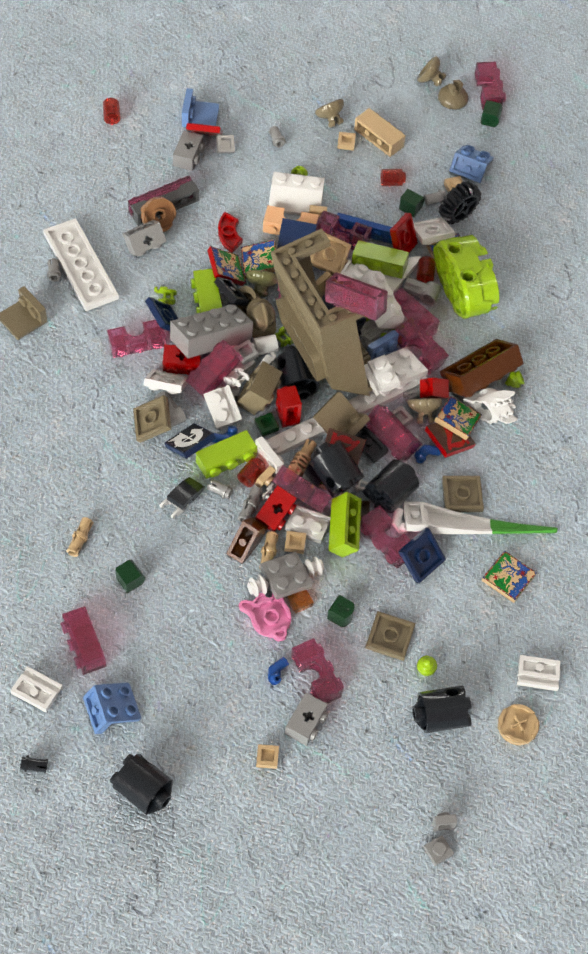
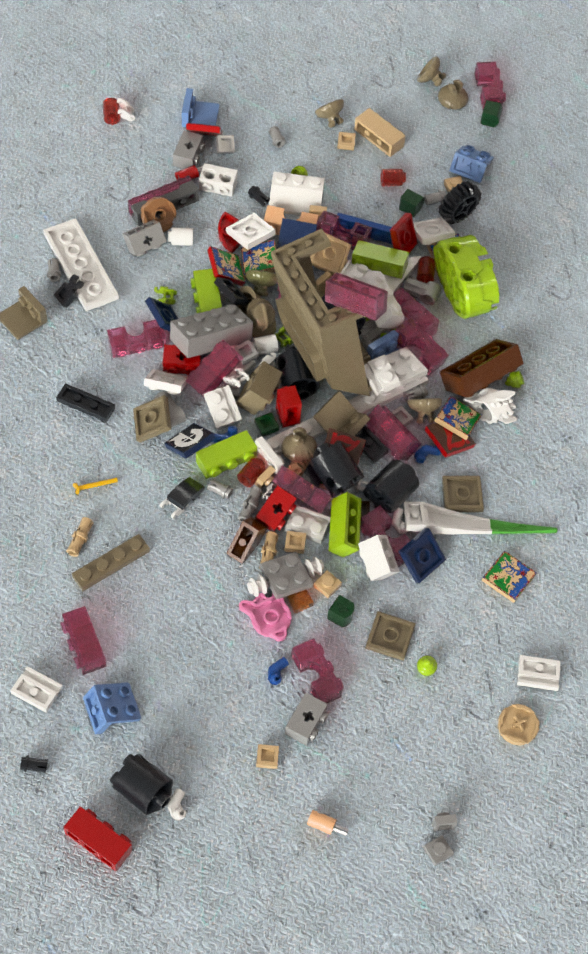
(67, 291): none -> black plate
(85, 402): none -> black plate
(94, 484): none -> yellow piece
(98, 838): none -> red brick
(110, 562): none -> dark tan plate
(126, 110): none -> white piece
(129, 576): dark green piece -> none
(175, 807): none -> white arm
(181, 236): none -> white brick
(190, 171): none -> red piece
(218, 179): none -> white brick
(250, 231): none -> white plate
(254, 192): none -> black pin
(298, 445): none -> dark tan hair
(325, 823): none -> light nougat piece
(327, 584): none -> tan plate
(378, 557): none -> white brick
(434, 388): red brick -> none
(442, 709): black cylinder -> none

